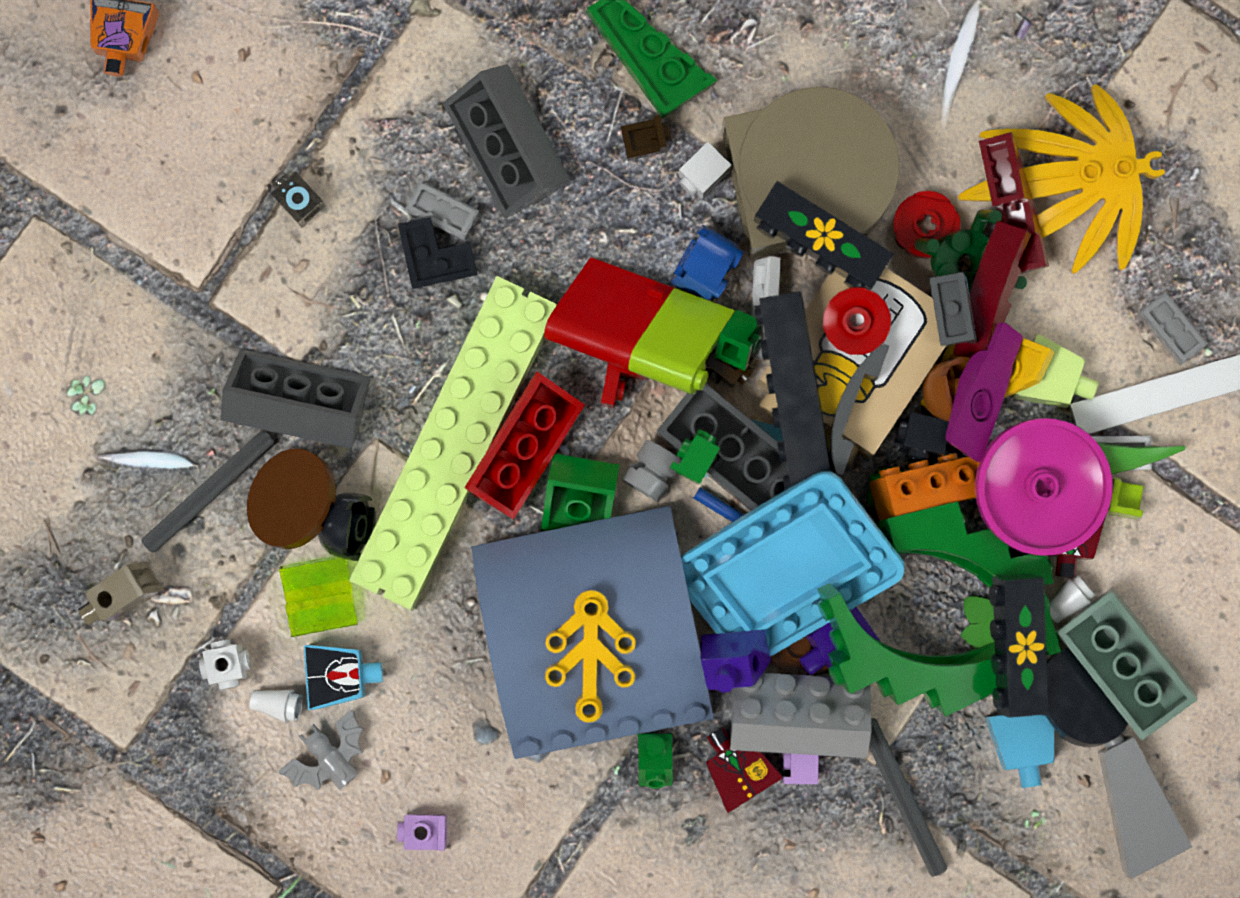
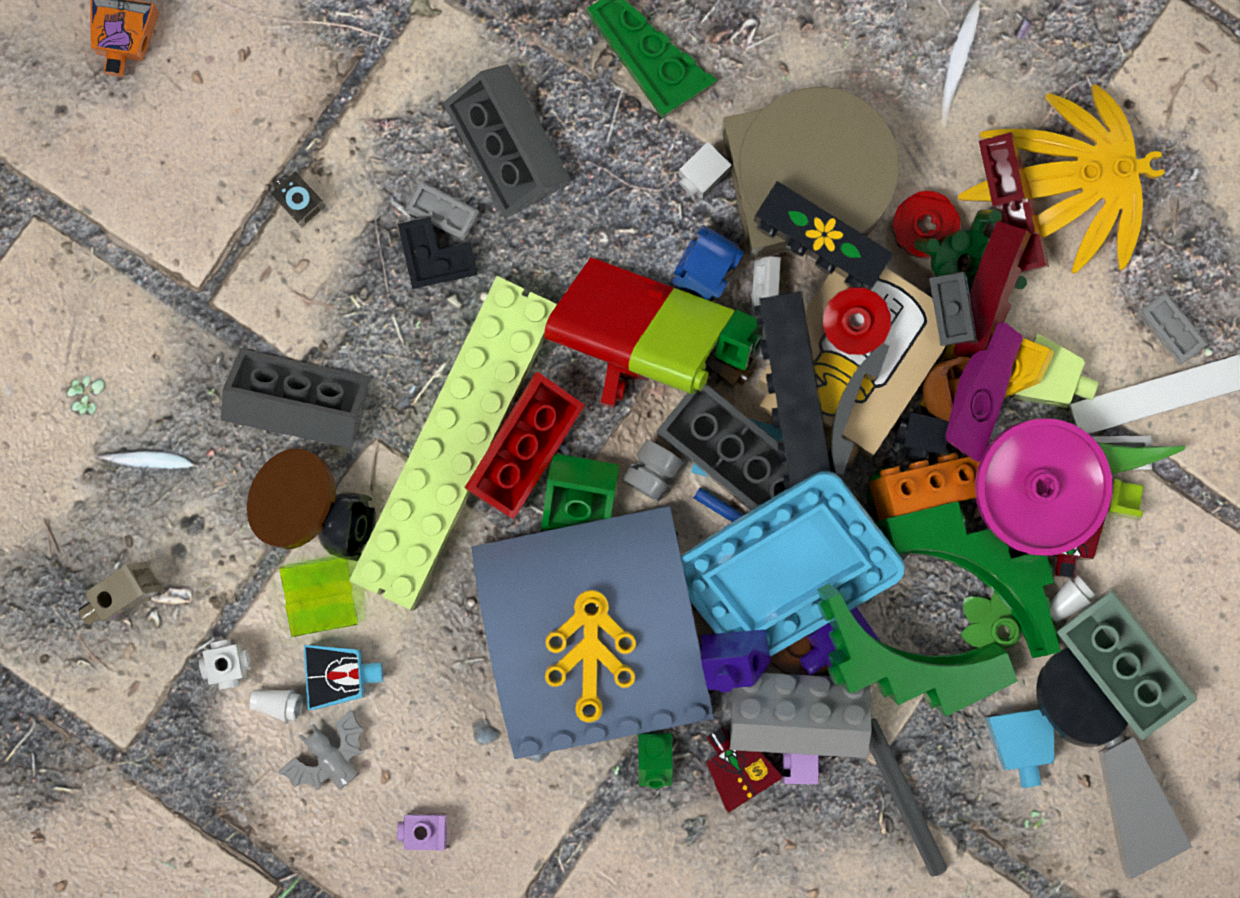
(208, 491): dark grey axle -> none
(645, 138): dark brown bracket -> none
(696, 456): green brick -> none
(1019, 645): black brick -> none

